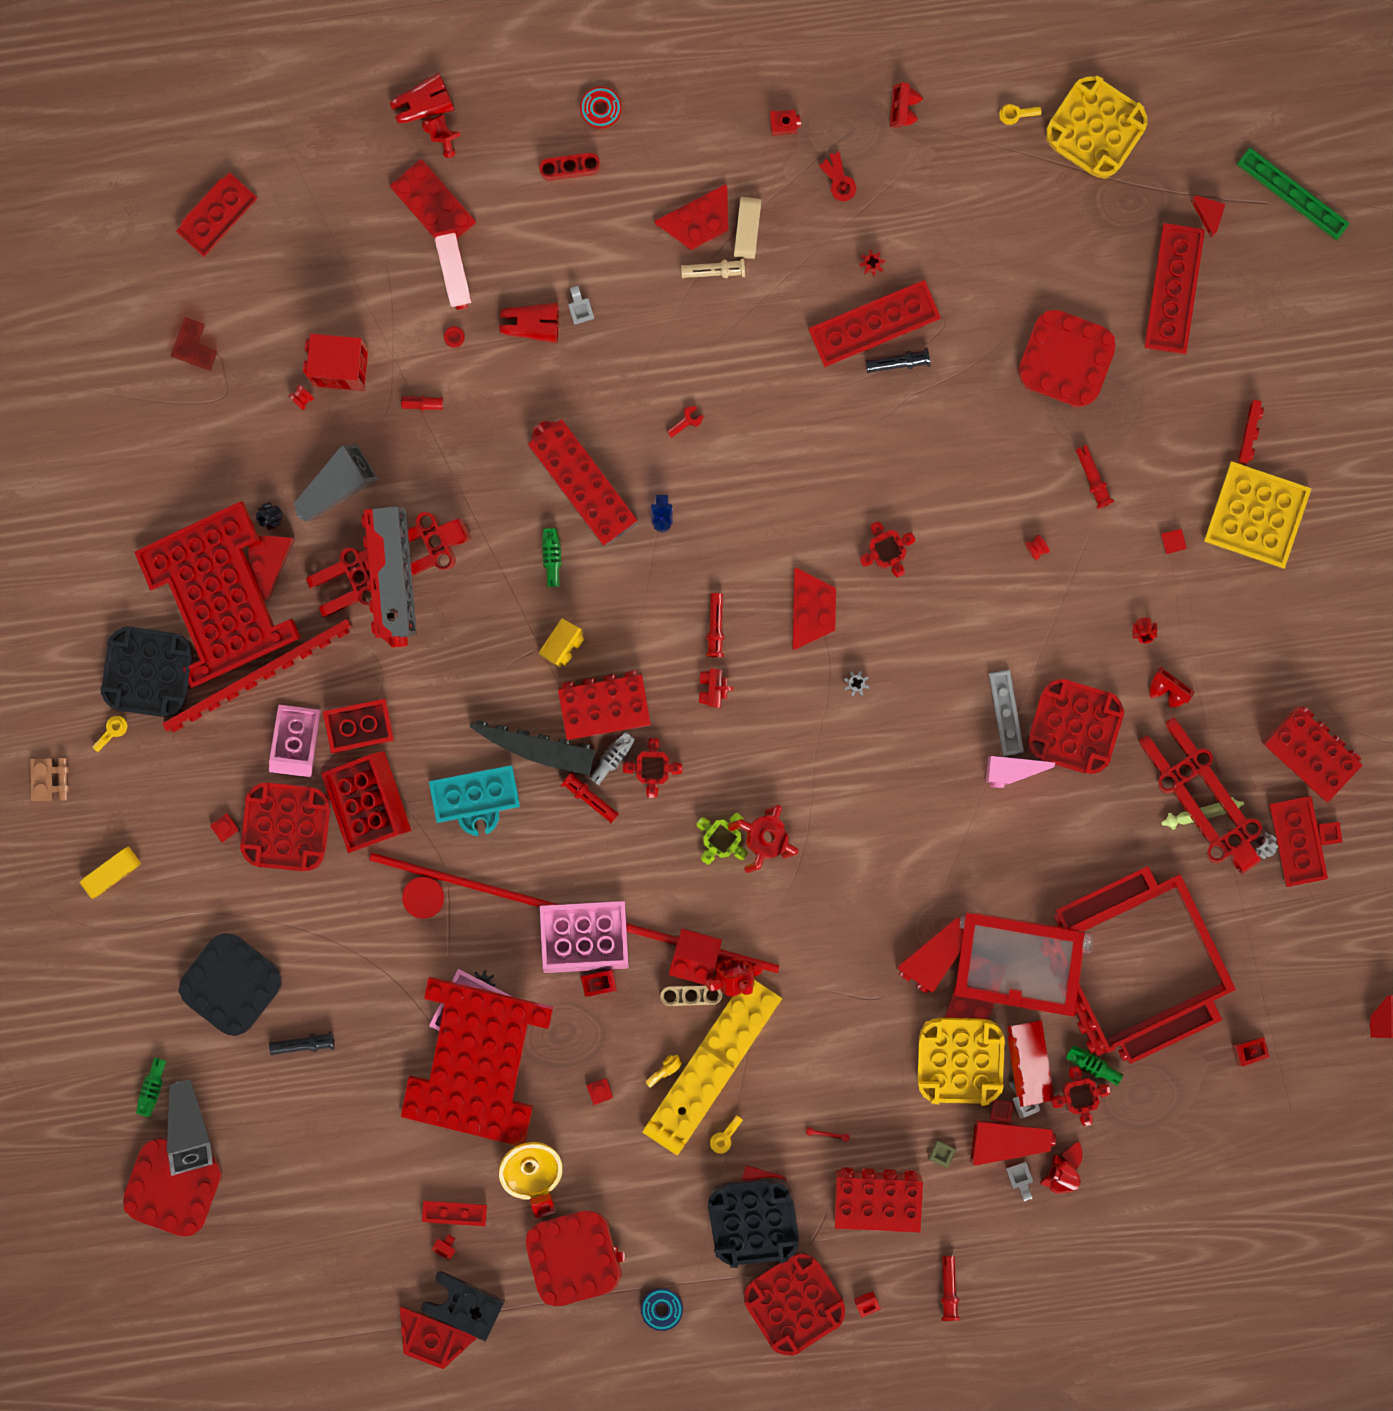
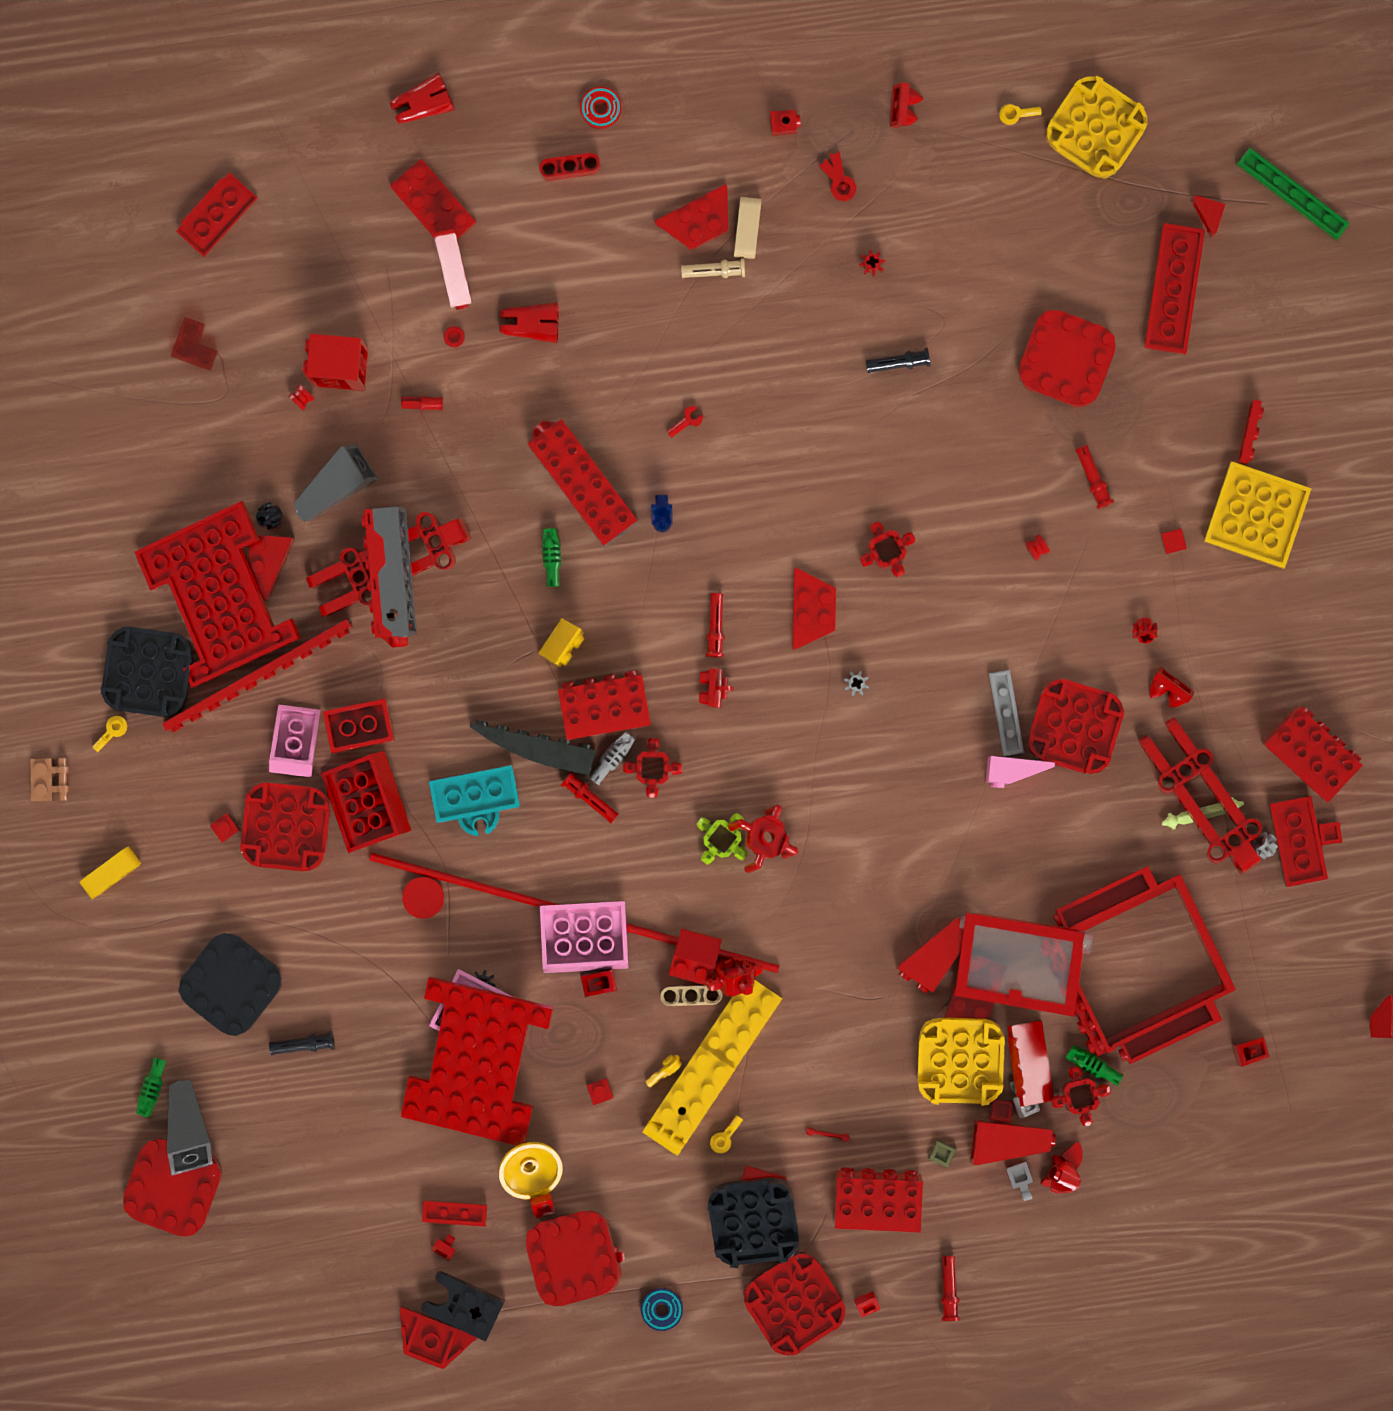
(440, 133): red piece -> none
(580, 309): light grey plate -> none
(874, 323): red plate -> none

